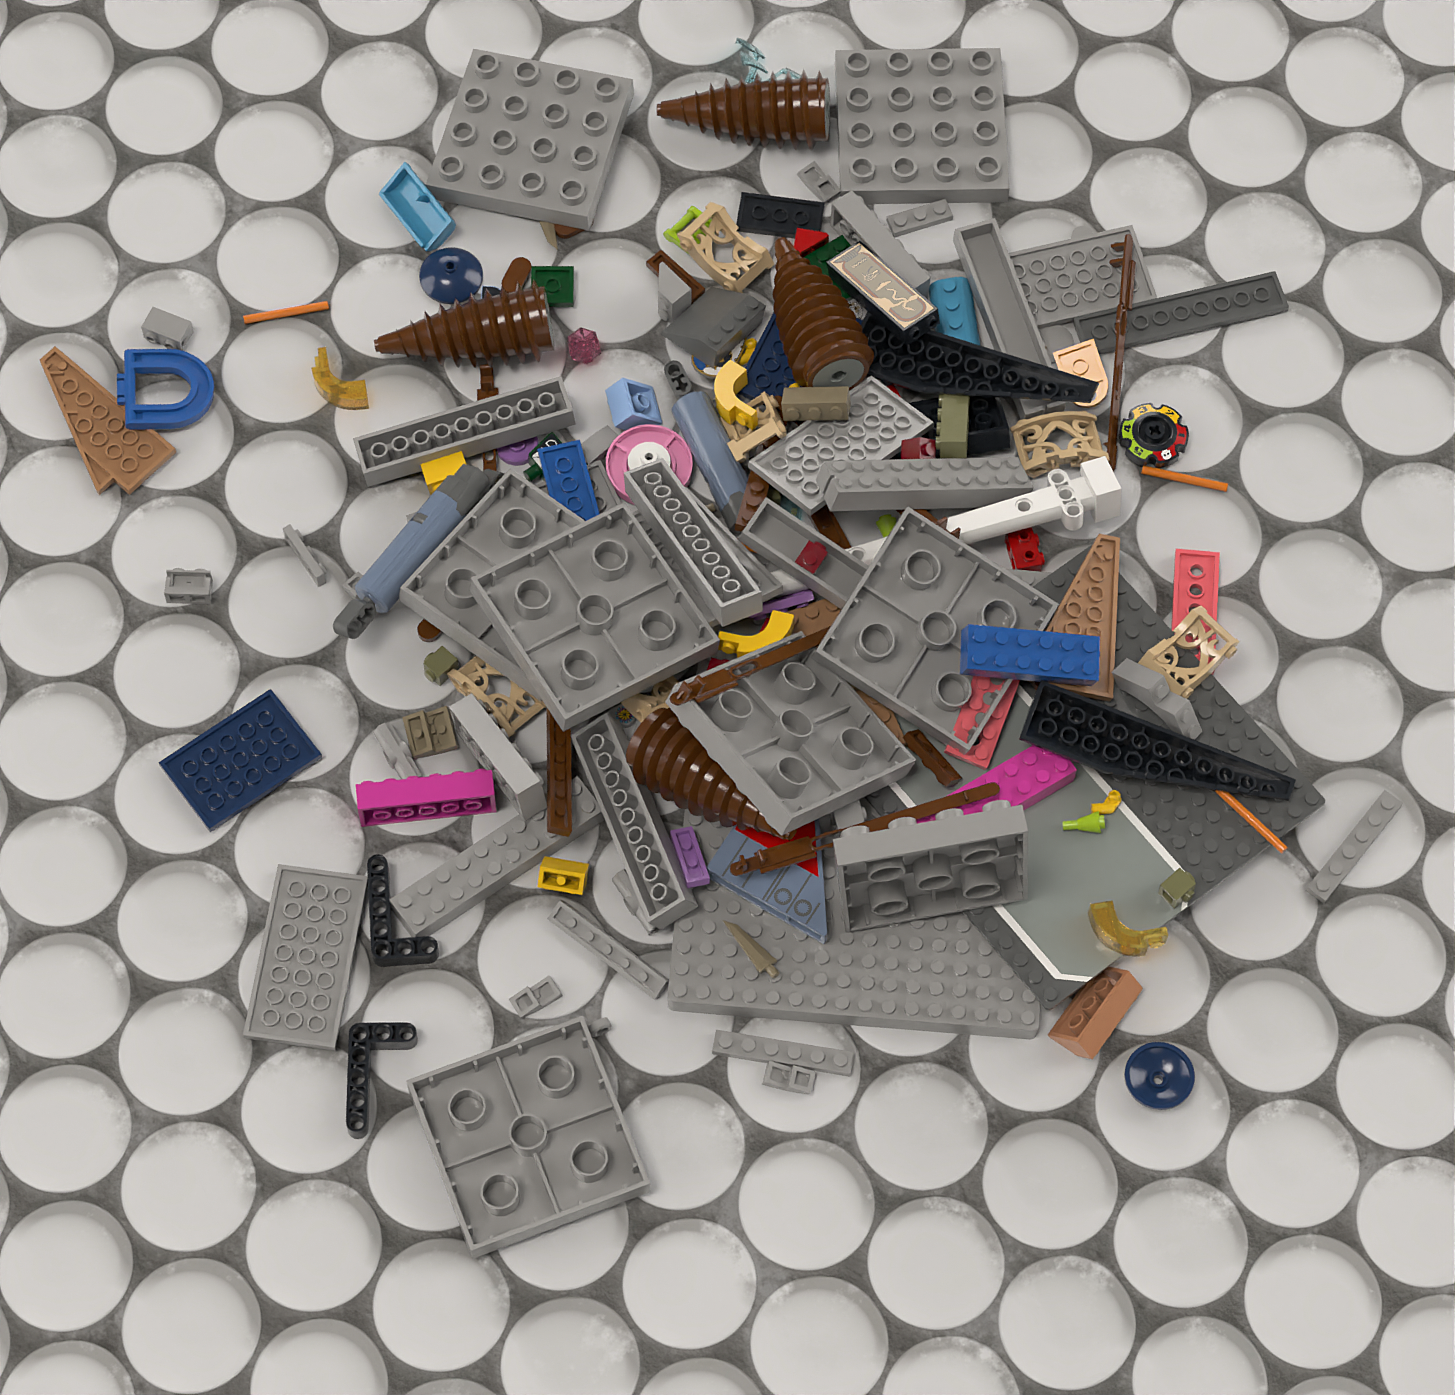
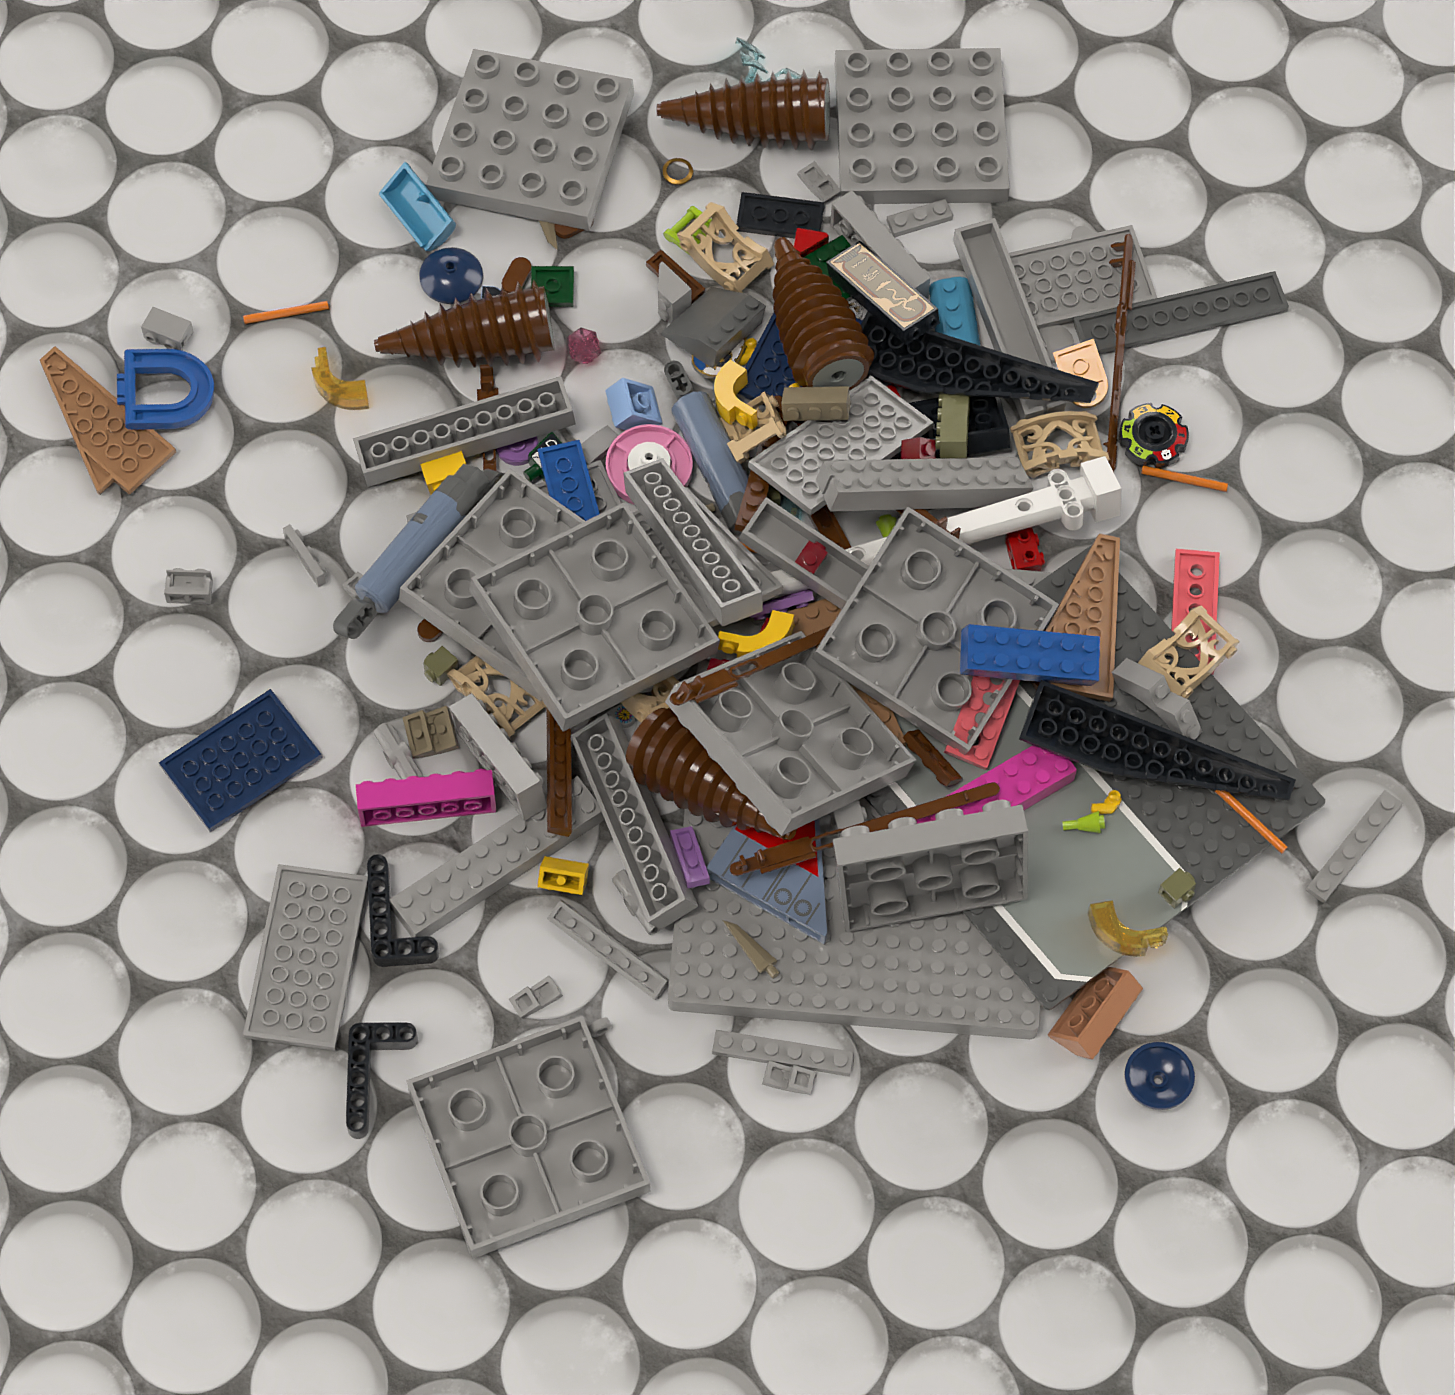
(681, 181): none -> pearl gold piece

